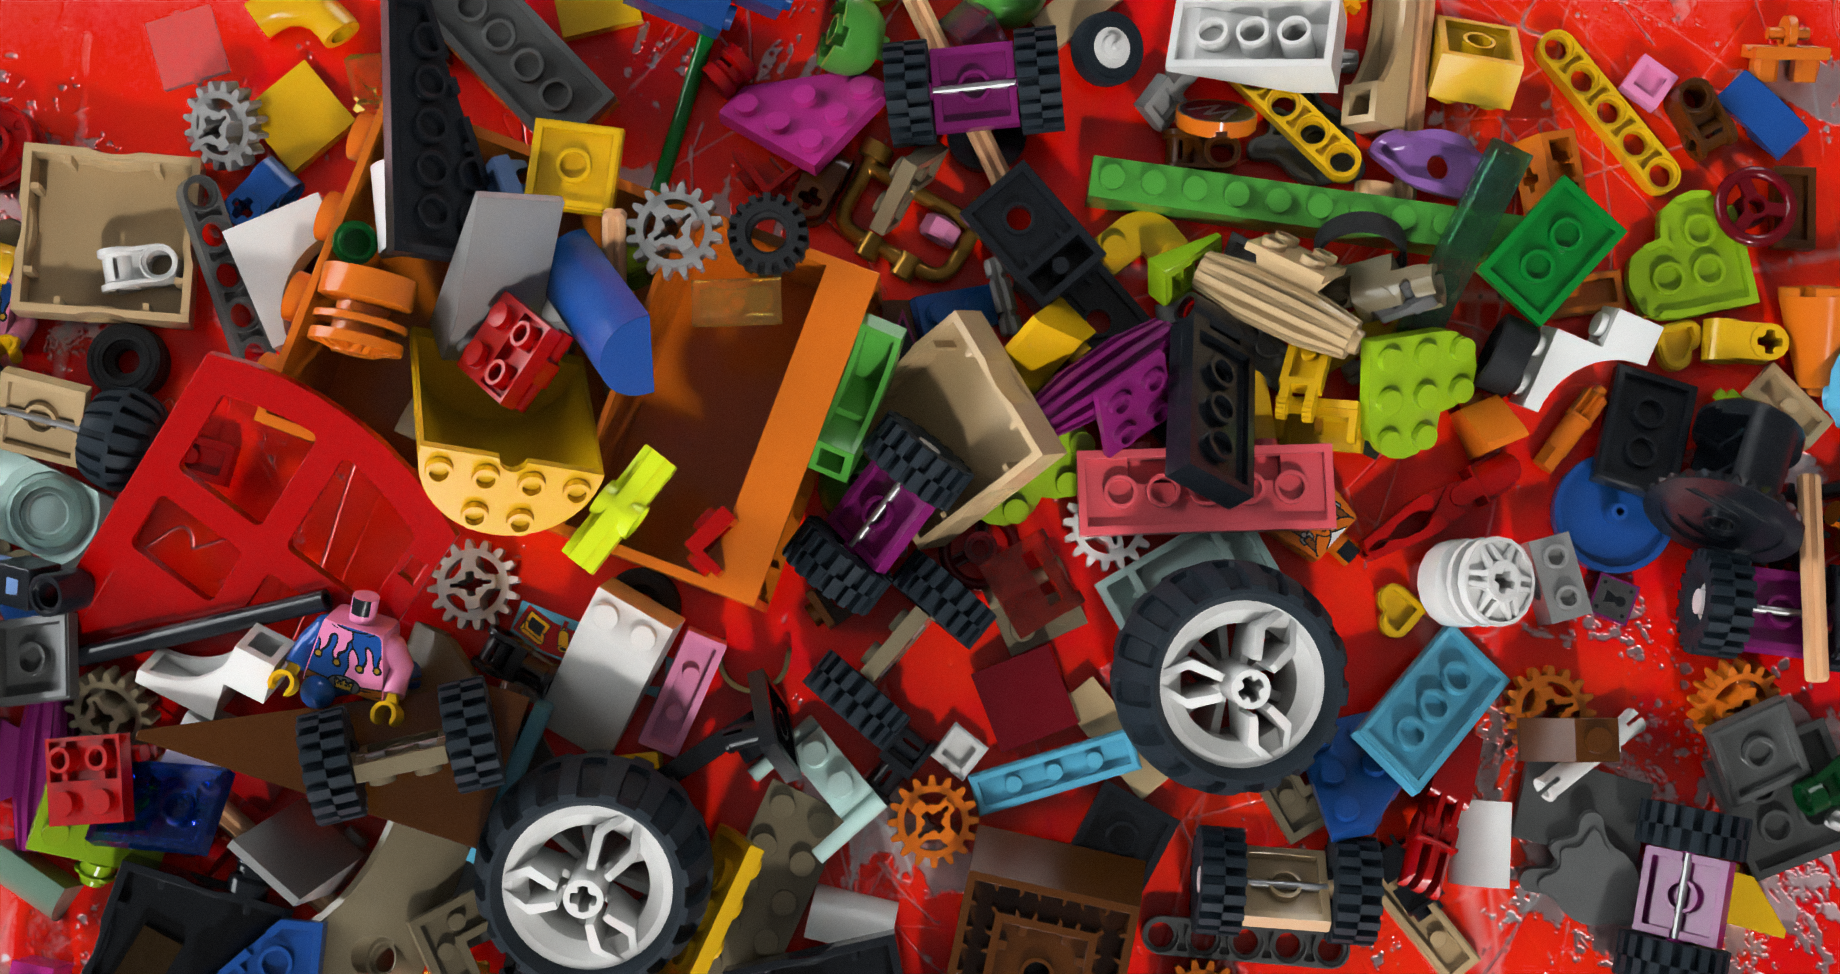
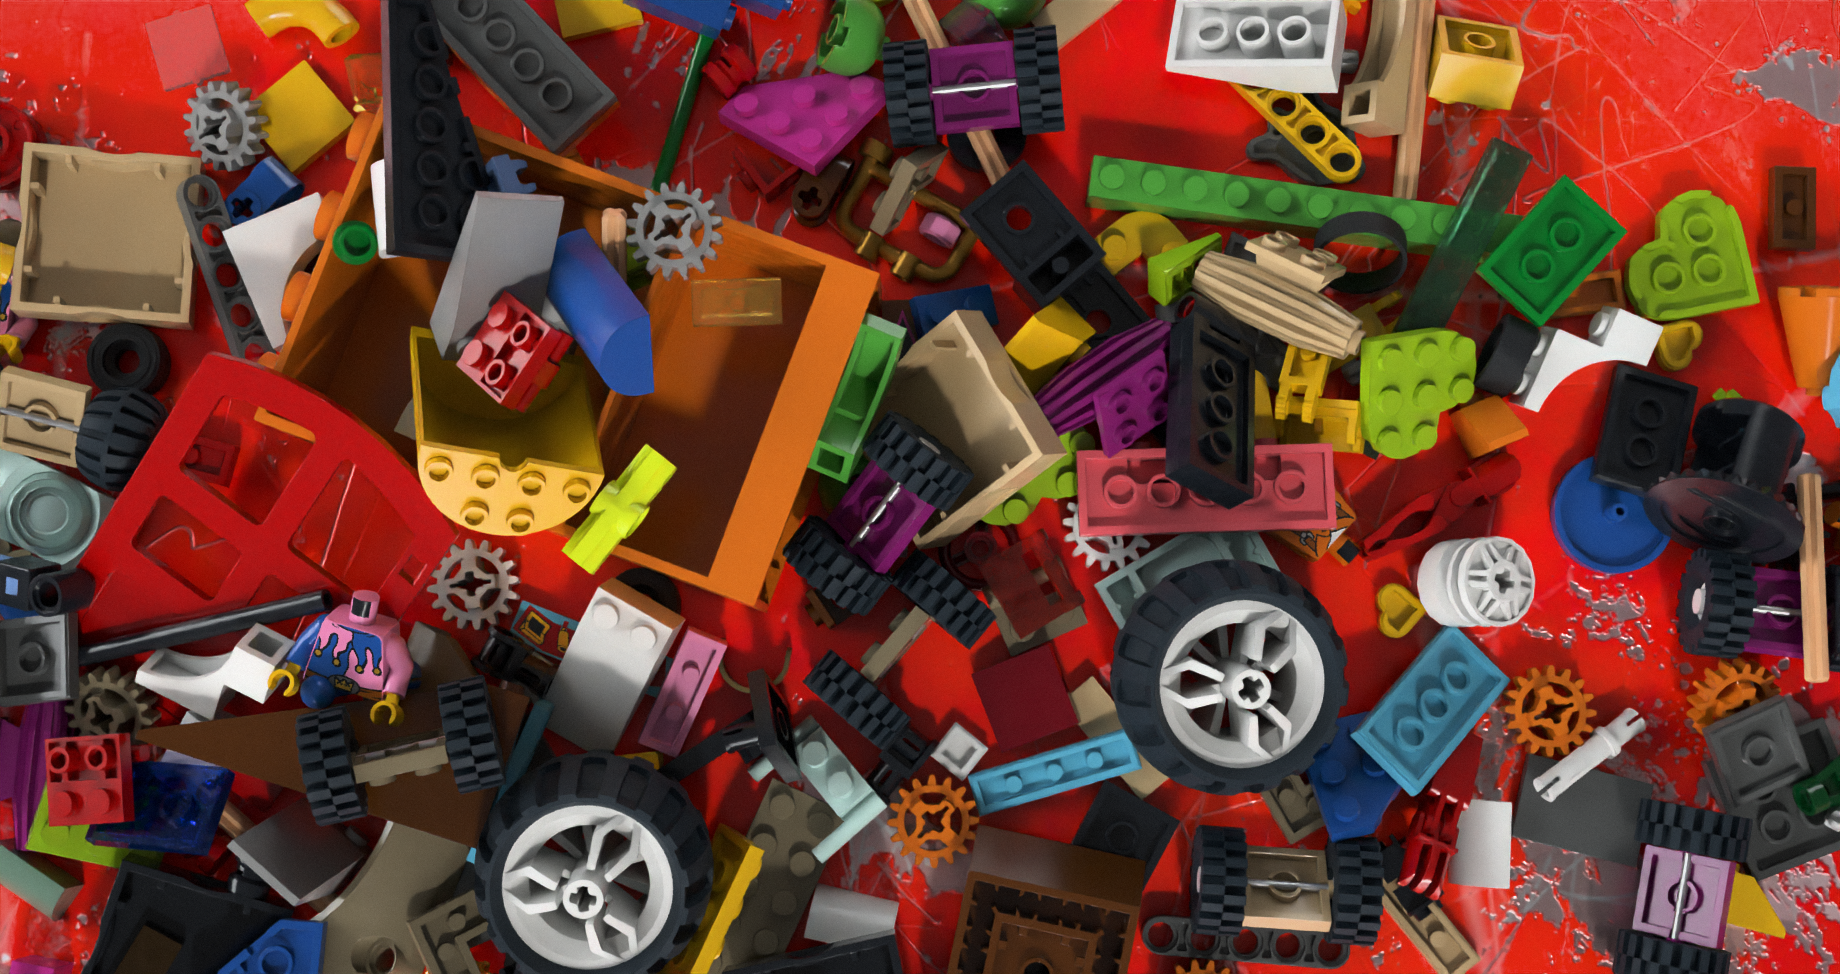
(94, 874): lime plate -> none
(130, 268): white piece -> none
(362, 310): orange wheel -> none
(576, 163): yellow tile -> none
(710, 530): red bracket -> none
(761, 209): black tyre -> none
(1002, 297): light grey axle -> none
(1107, 49): black wheel -> none
(1160, 98): light grey plate -> none
(1196, 151): reddish brown piece -> none
(1210, 116): tile -> none
(1375, 187): light nougat tile -> none
(1387, 292): dark tan plate -> none
(1408, 152): medium lavender piece -> none
(1553, 156): orange brick -> none
(1558, 580): light grey brick -> none
(1568, 739): reddish brown slope -> none
(1571, 427): orange piece -> none
(1588, 876): dark grey tile -> none
(1604, 92): yellow beam -> none
(1612, 598): tile -> none
(1647, 83): bright pink plate -> none
(1697, 122): reddish brown piece -> none
(1736, 342): yellow piece -> none
(1746, 218): dark red piece -> none
(1763, 115): blue slope -> none
(1778, 389): tan plate -> none
(1803, 58): orange hips -> none

